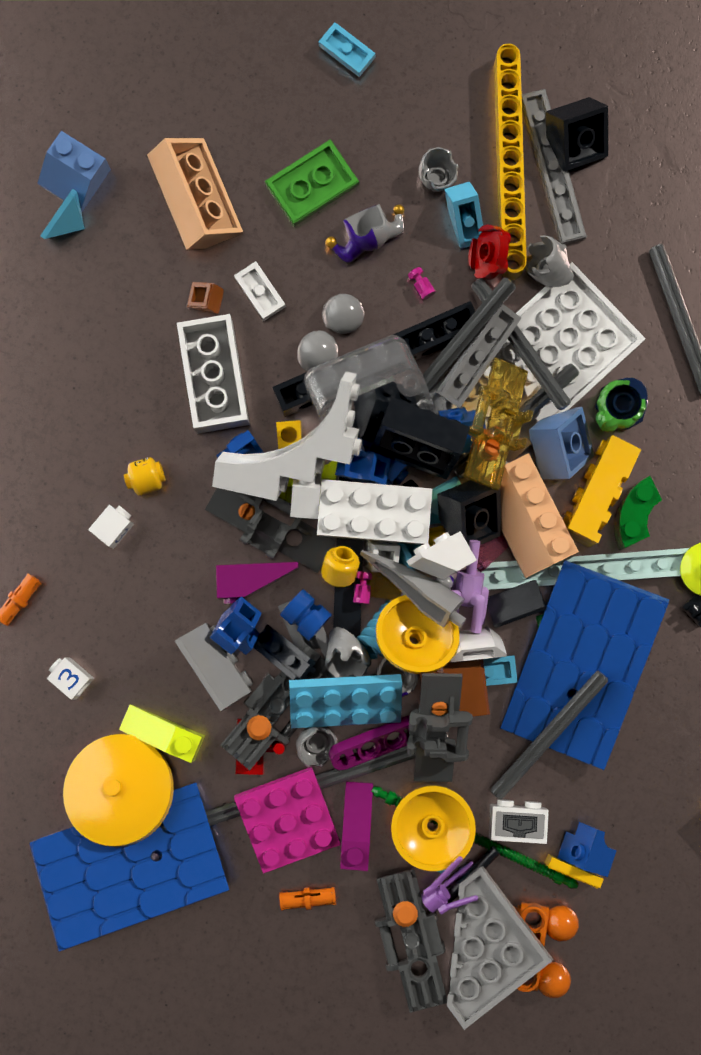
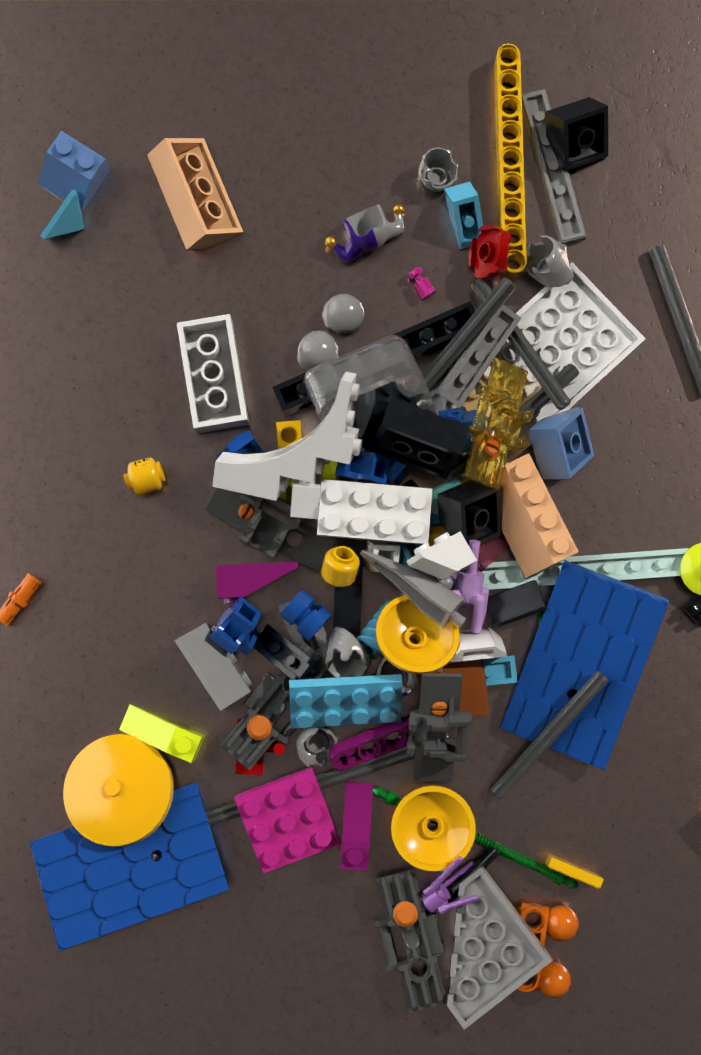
(69, 677): white brick -> none
(112, 525): white brick -> none
(205, 297): dark orange slope -> none
(259, 291): white plate -> none
(307, 898): orange pin -> none
(312, 182): bright green tile -> none
(347, 49): medium azure plate -> none
(362, 590): dark pink piece -> none
(382, 587): clear yellow brick -> none
(518, 822): brick -> none
(587, 850): blue brick -> none
(600, 490): yellow wedge -> none
(621, 404): piece -> none
(633, 513): green brick -> none

